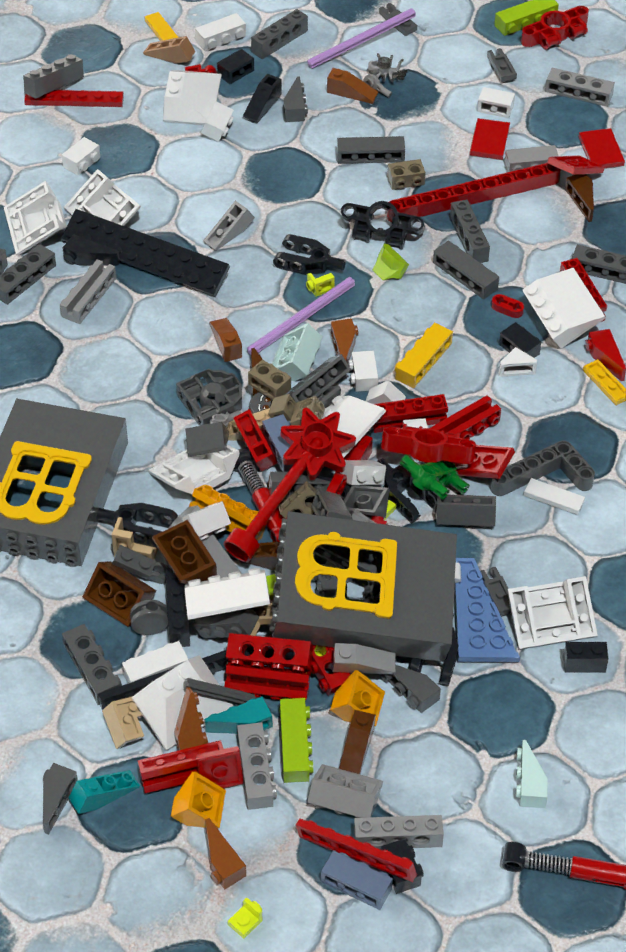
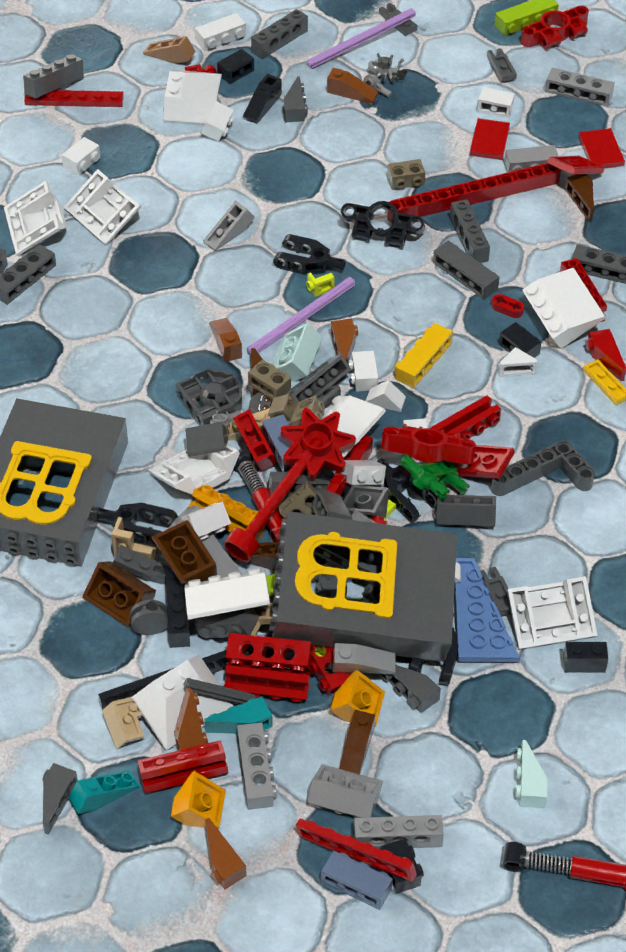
(74, 642): dark grey brick -> none
(86, 252): black slope -> none
(87, 292): light grey brick -> none
(151, 253): black plate -> none
(154, 662): white brick -> none
(160, 26): yellow tile -> none
(221, 766): red tile -> none
(246, 918): neon yellow bracket -> none
(295, 741): lime brick -> none
(370, 149): dark grey brick -> none
(389, 264): lime slope -> none
(430, 407): red brick -> none
(554, 496): white tile -> none

